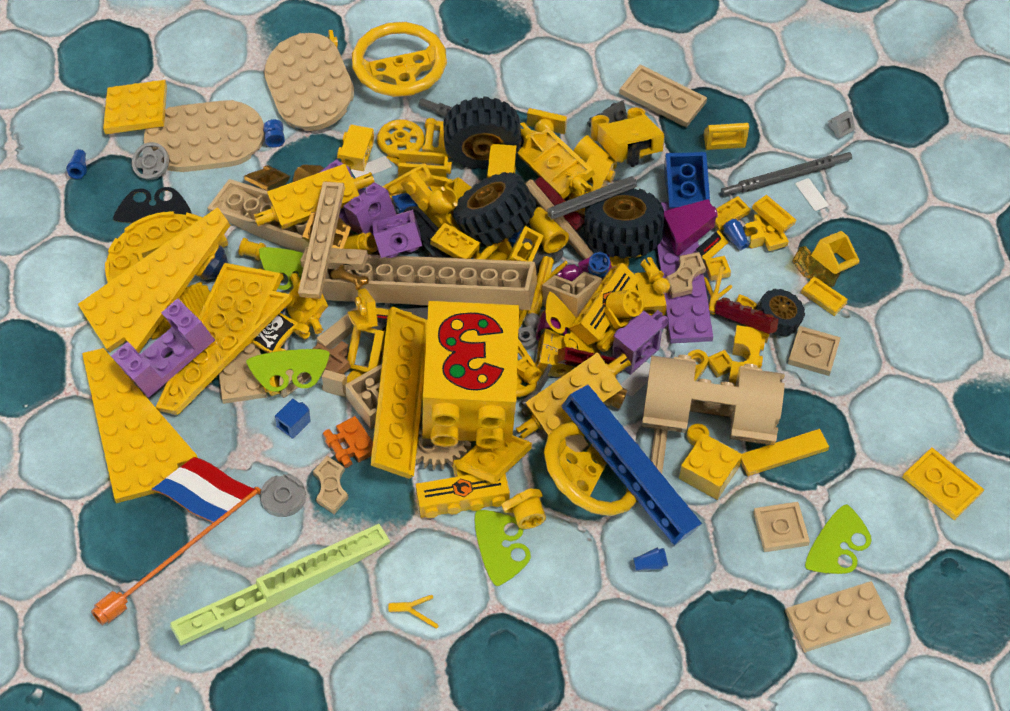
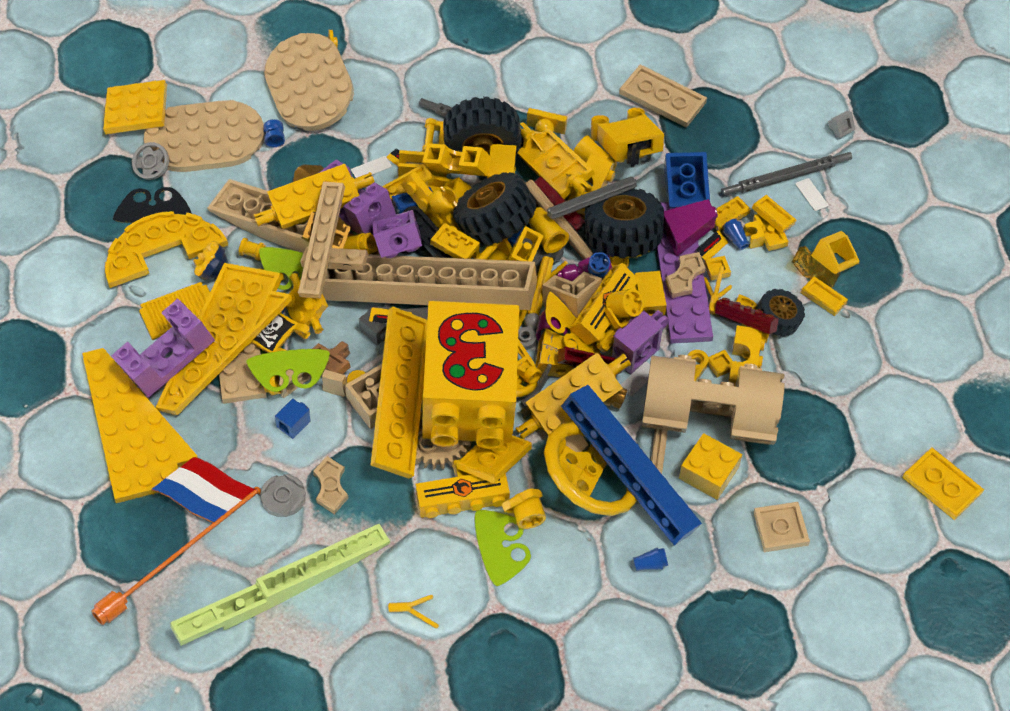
(77, 165): blue cone -> none
(133, 301): yellow wing -> none
(267, 178): pearl gold slope -> none
(336, 332): tan piece -> none
(343, 274): pearl gold piece -> none
(356, 147): yellow brick -> none
(356, 439): orange plate -> none
(365, 316): yellow bracket -> none
(376, 353): yellow tile -> none
(399, 125): yellow plate -> none
(401, 67): yellow piece -> none
(468, 162): none -> yellow arch
(615, 112): dark grey hinge -> none
(661, 285): yellow pin -> none
(695, 432): yellow tile -> none
(726, 136): yellow tile -> none
(784, 452): yellow tile -> none
(814, 350): tan tile -> none
(826, 548): lime piece -> none
(838, 616): tan plate -> none

